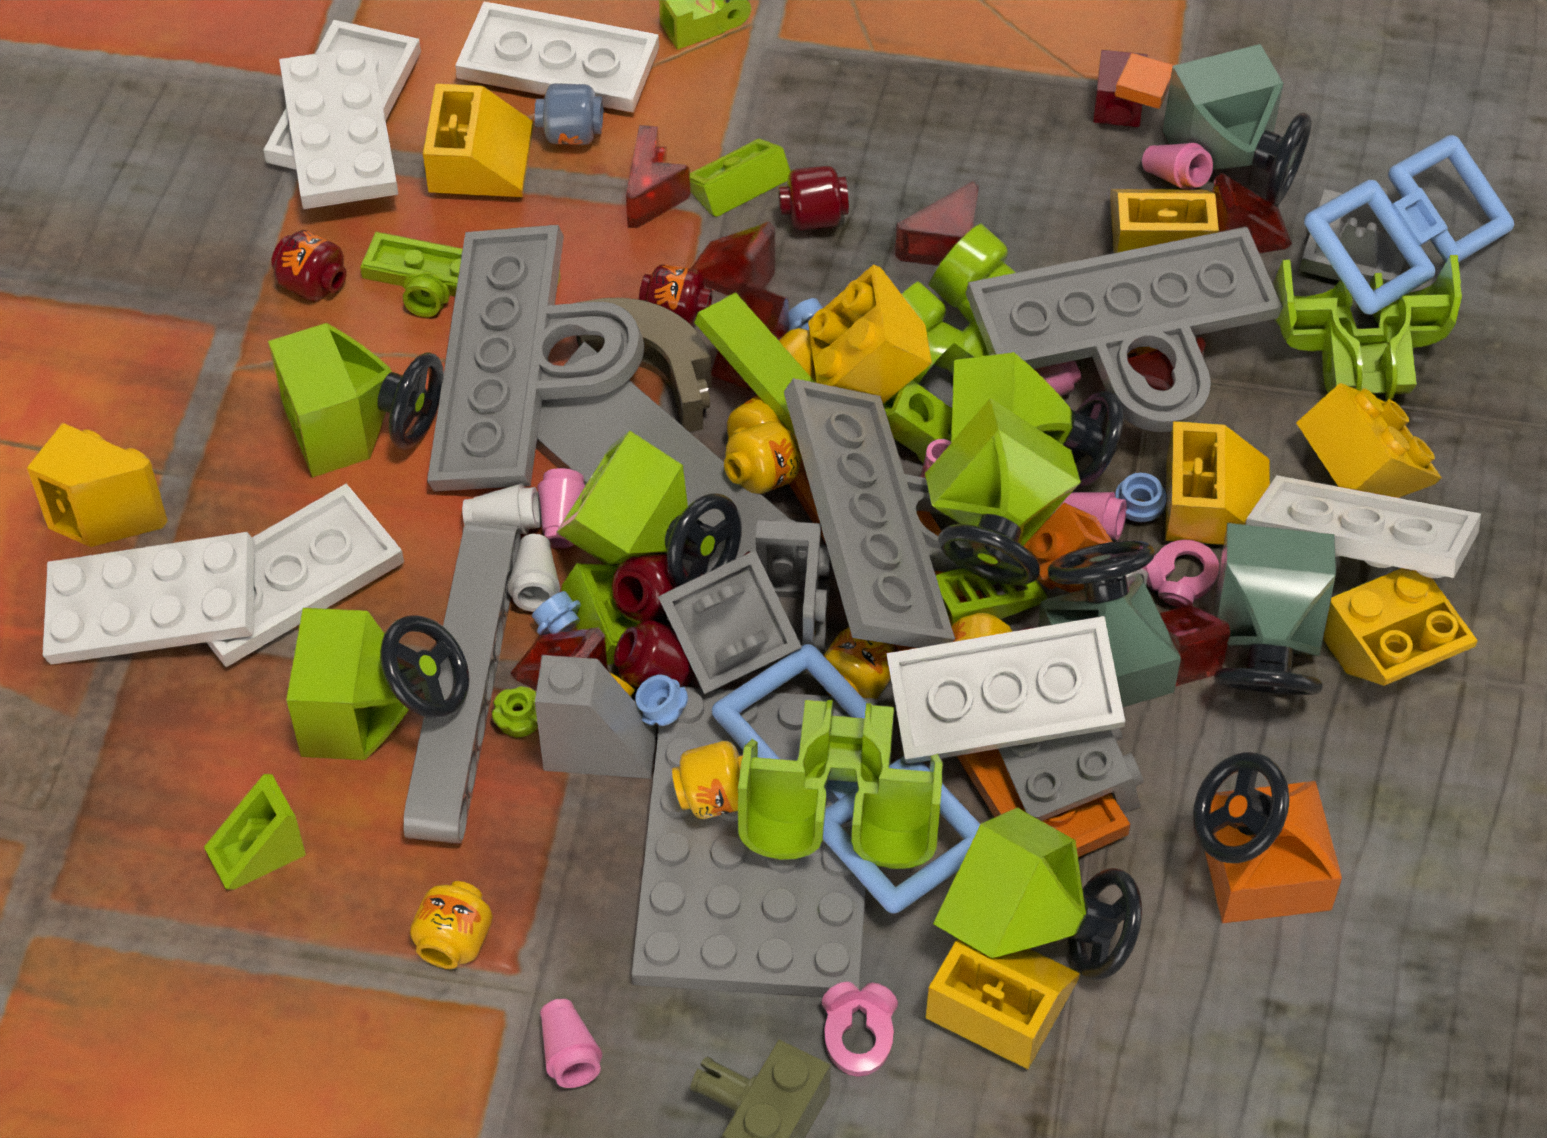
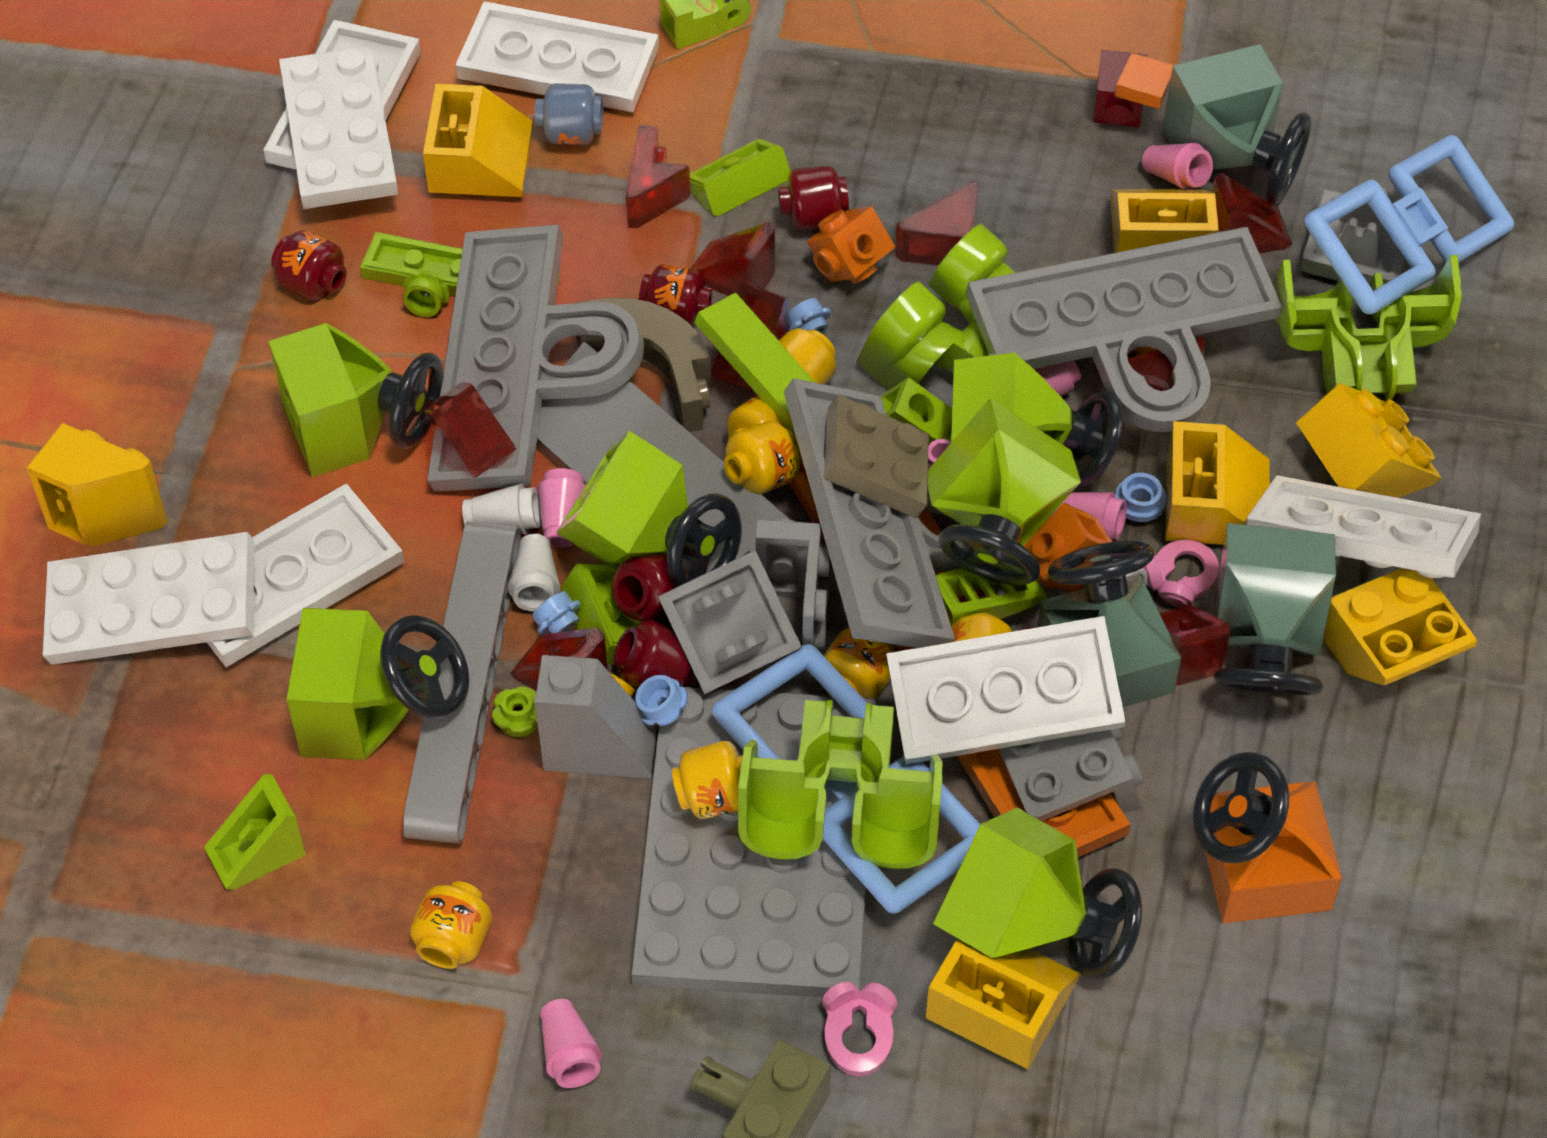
(469, 428): none -> clear red slope
(850, 244): none -> orange brick
(869, 338): yellow slope -> none
(876, 456): none -> dark tan plate

